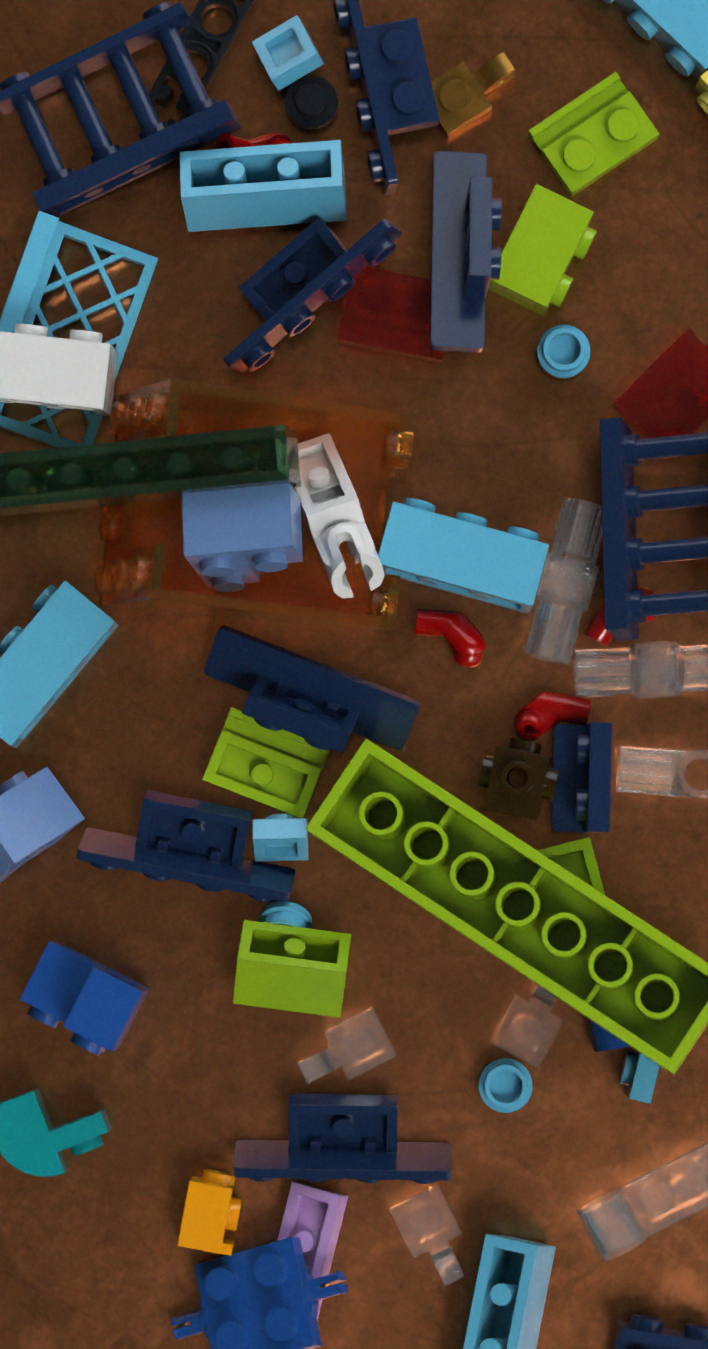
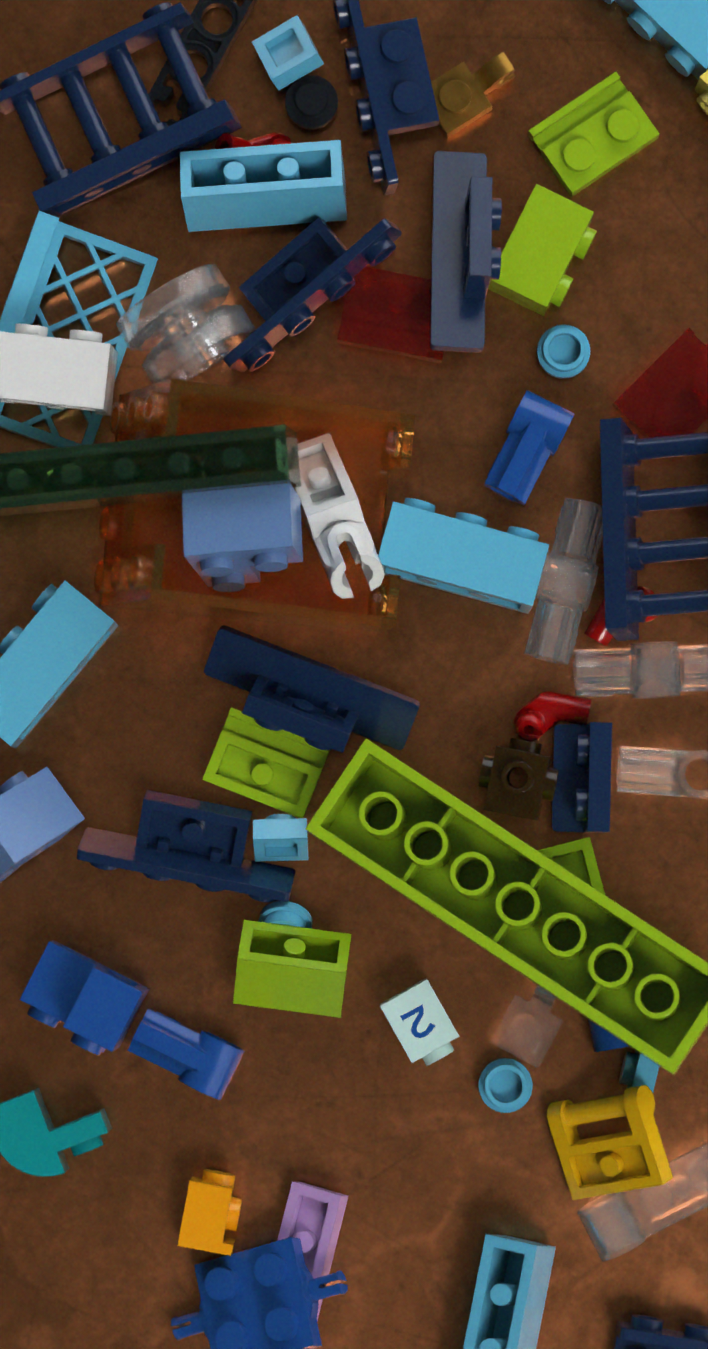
(185, 325): none -> clear wheel
(197, 1058): none -> blue piece
(343, 1140): dark blue bracket -> none
(354, 1046): clear plate -> none
(420, 1023): none -> light aqua brick
(428, 1226): clear plate -> none
(457, 630): red arm -> none
(532, 438): none -> blue piece
(614, 1160): none -> yellow plate

